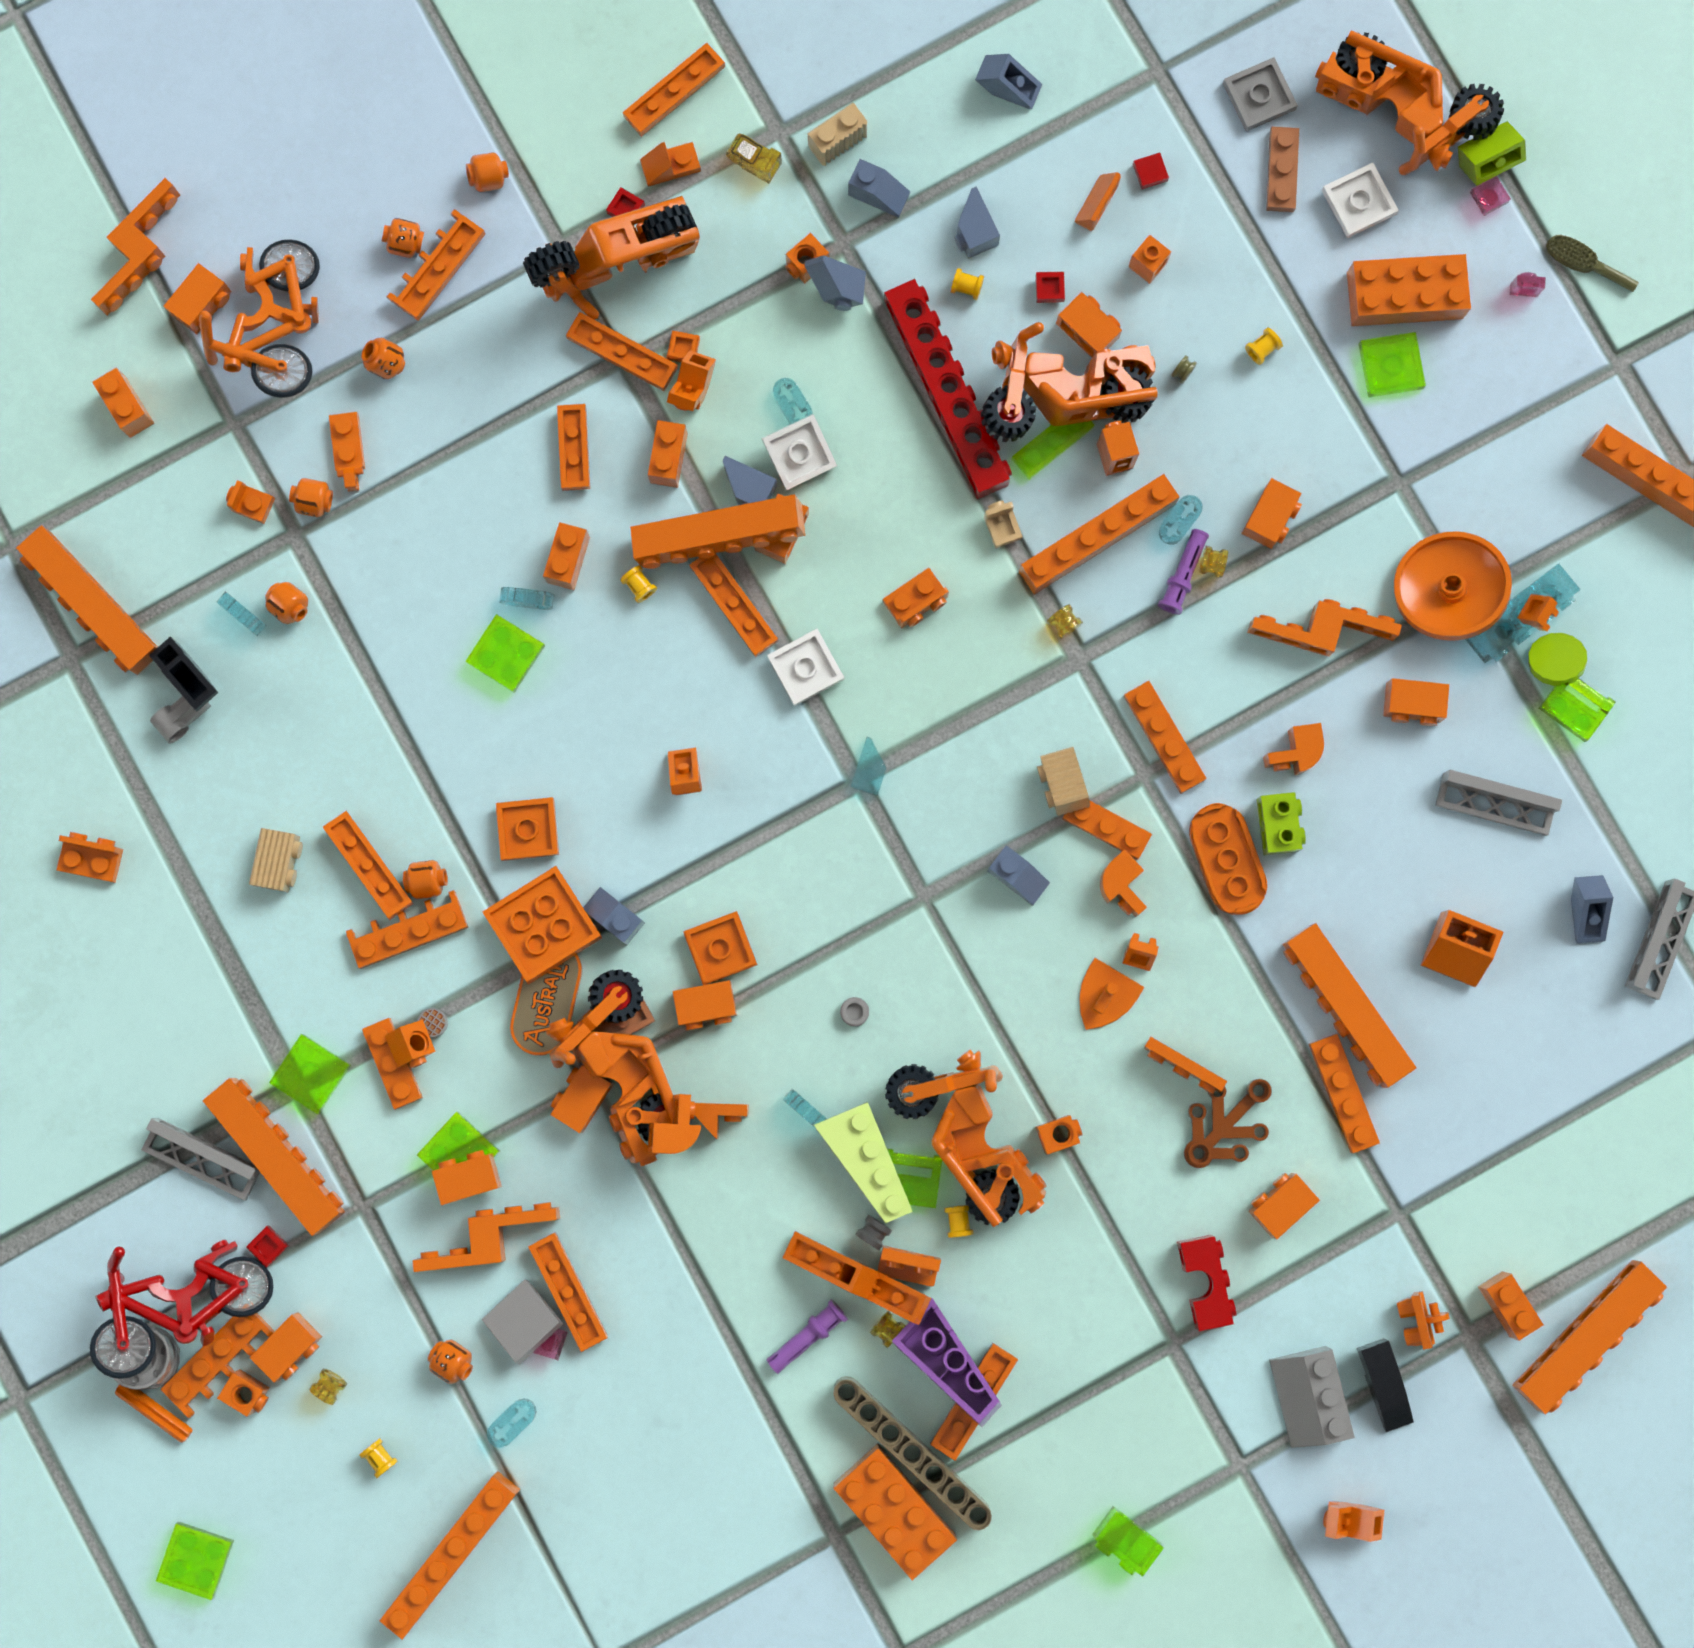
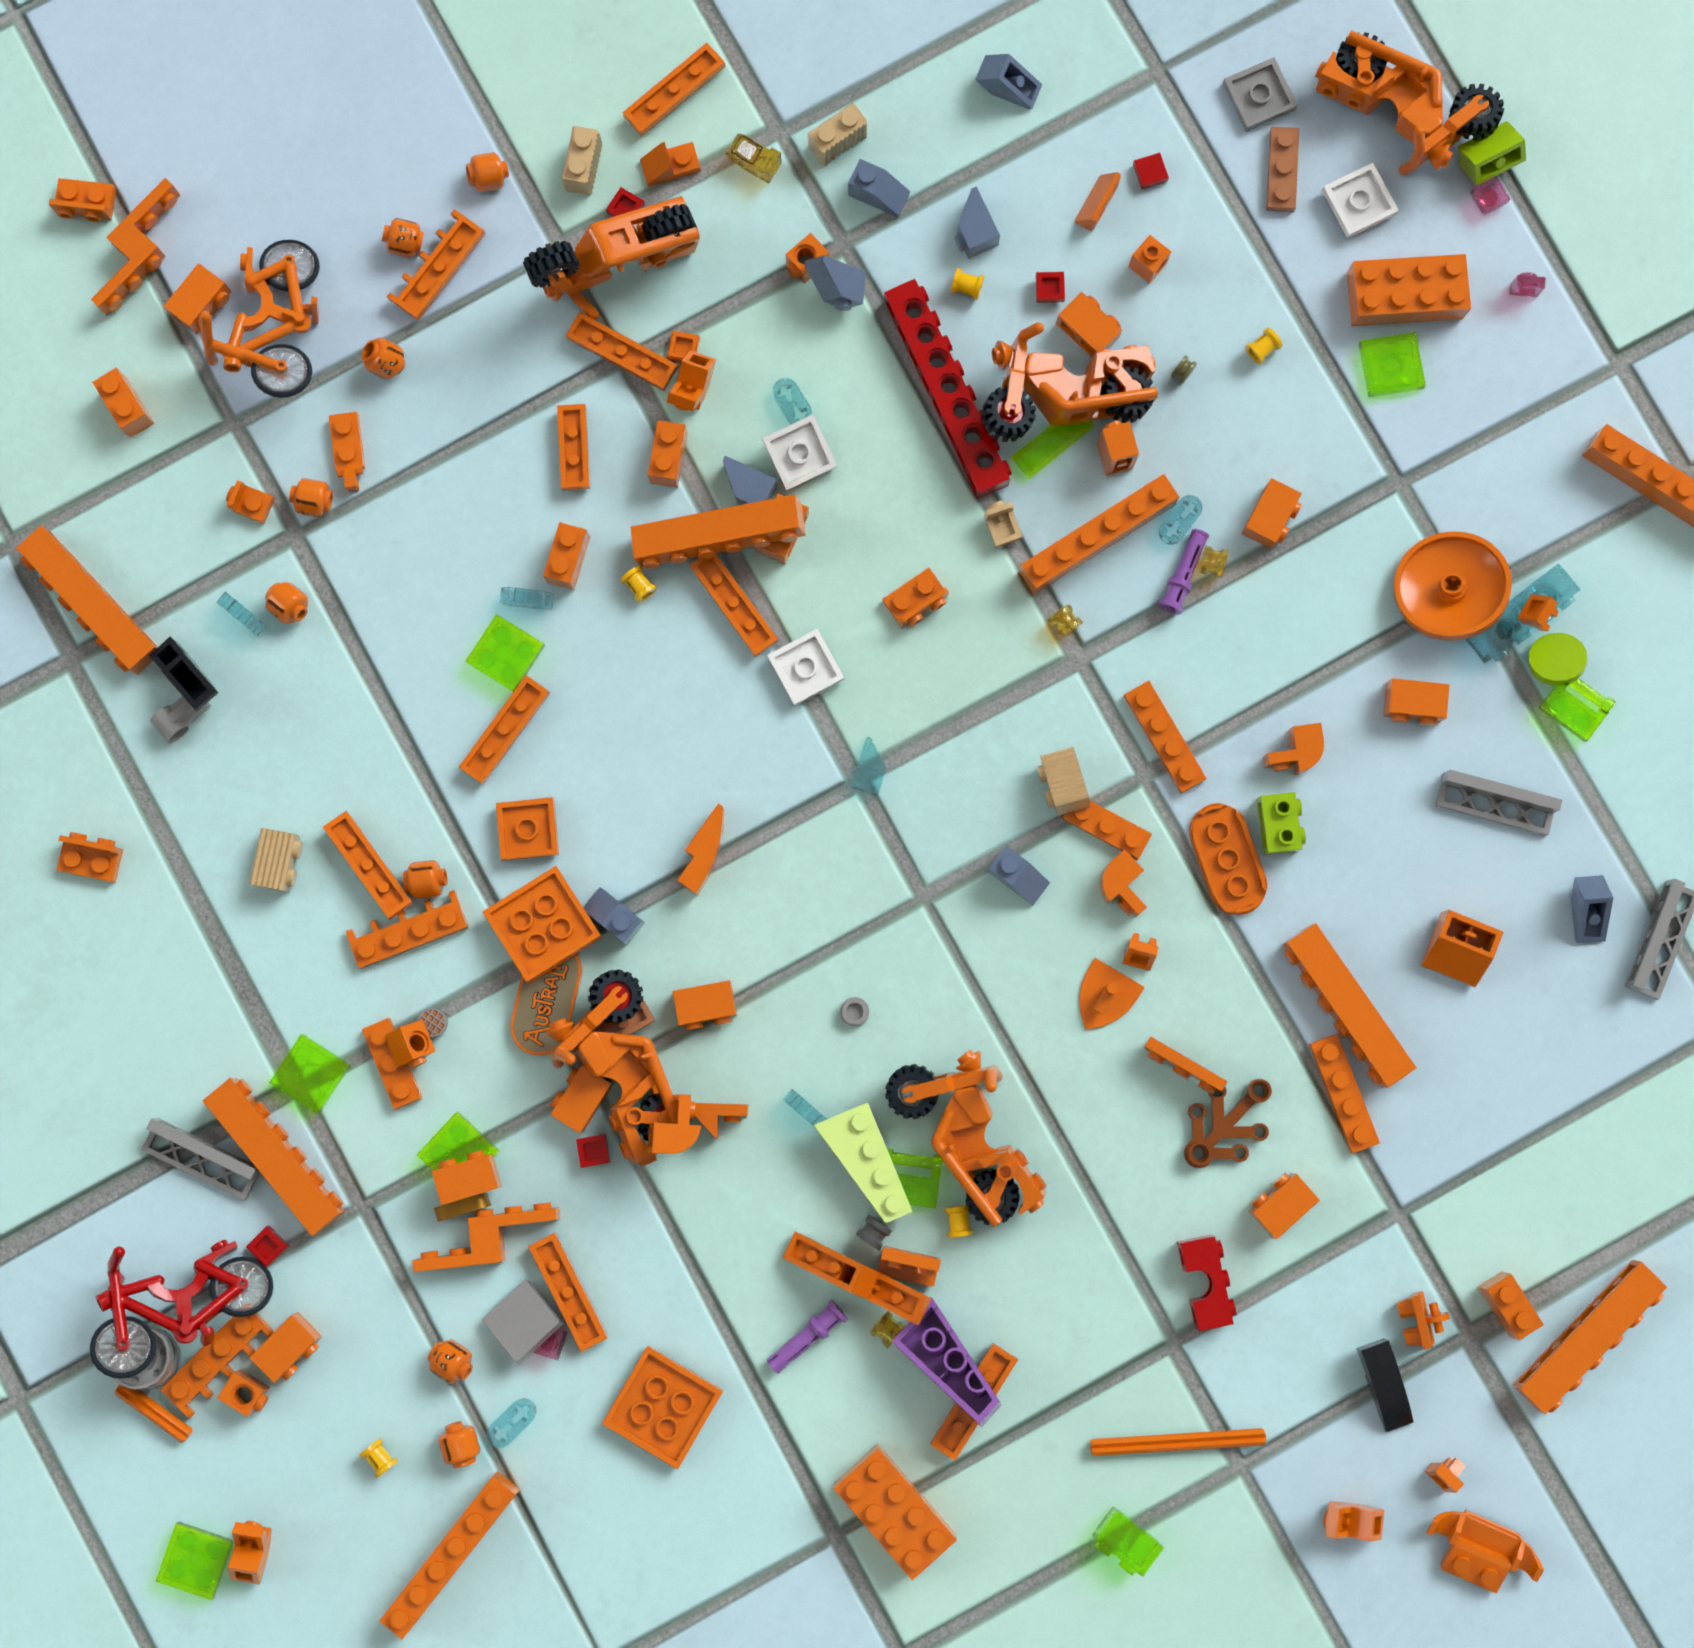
(84, 199): none -> orange bracket
(250, 1552): none -> orange brick
(328, 1386): clear yellow wheel -> none
(459, 1444): none -> orange head
(462, 1206): none -> pearl gold beam
(504, 729): none -> orange plate
(582, 160): none -> tan brick
(593, 1150): none -> red plate
(662, 1407): none -> orange plate
(684, 771): orange slope -> none
(704, 850): none -> orange slope
(720, 948): orange plate -> none
(919, 1465): dark tan beam -> none
(1045, 1133): orange brick -> none
(1178, 1442): none -> orange axle
(1311, 1398): light grey slope -> none
(1324, 627): orange bracket -> none
(1446, 1474): none -> orange tile
(1483, 1549): none -> orange plate
(1582, 259): olive piece -> none

